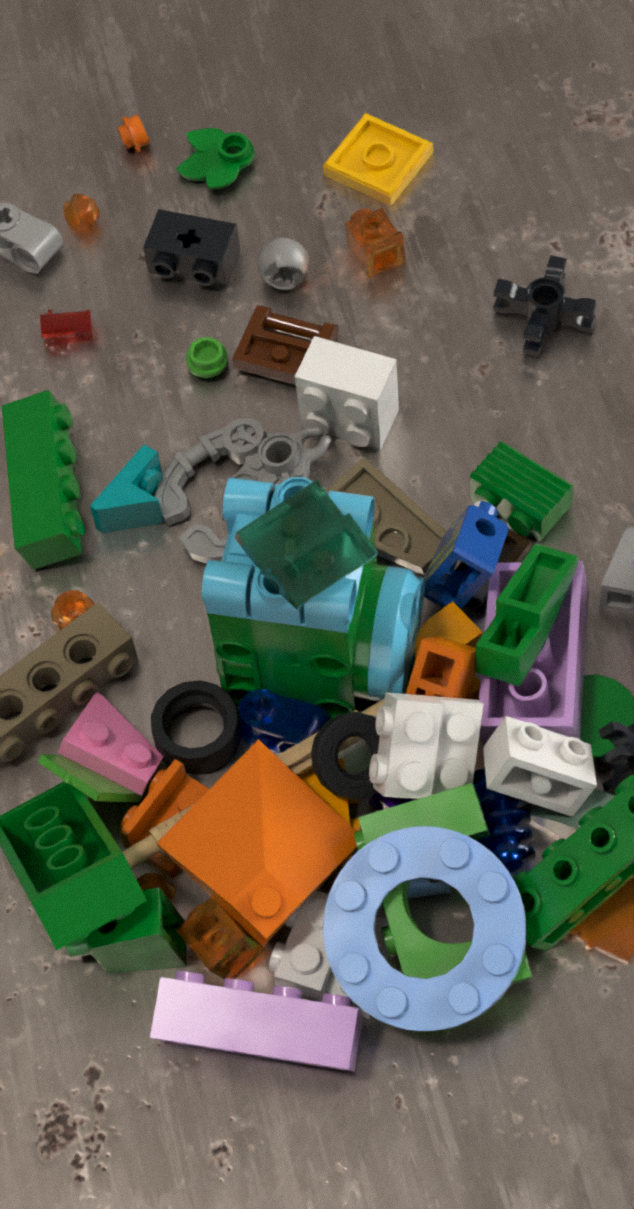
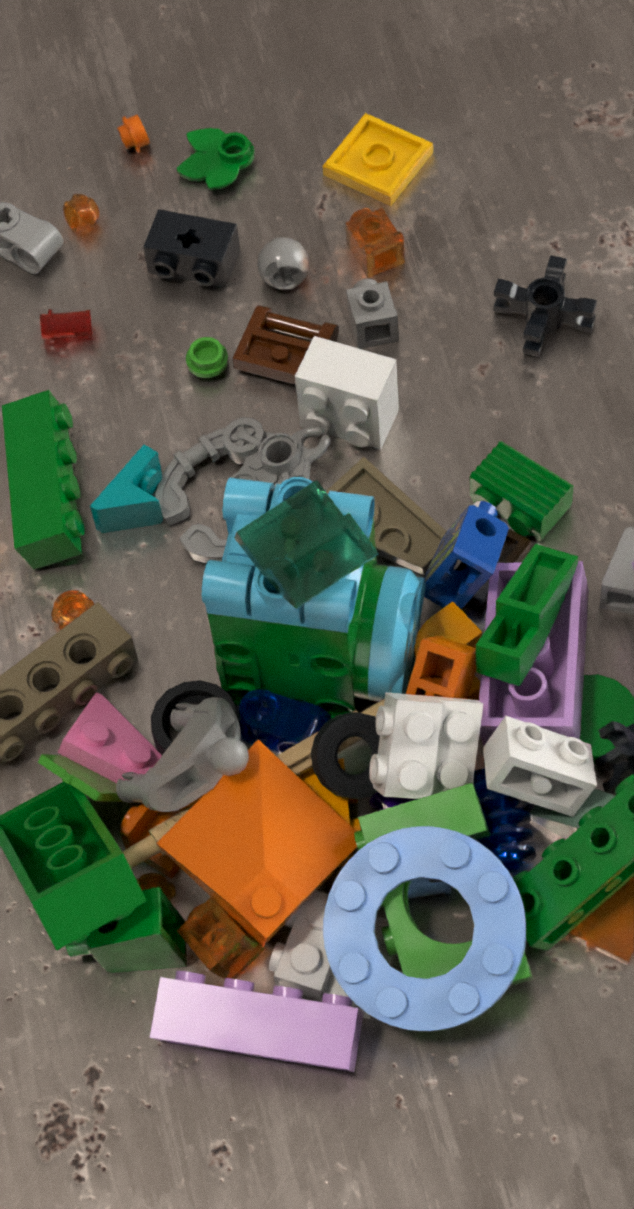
(193, 762): none -> light grey connector
(368, 306): none -> light grey brick

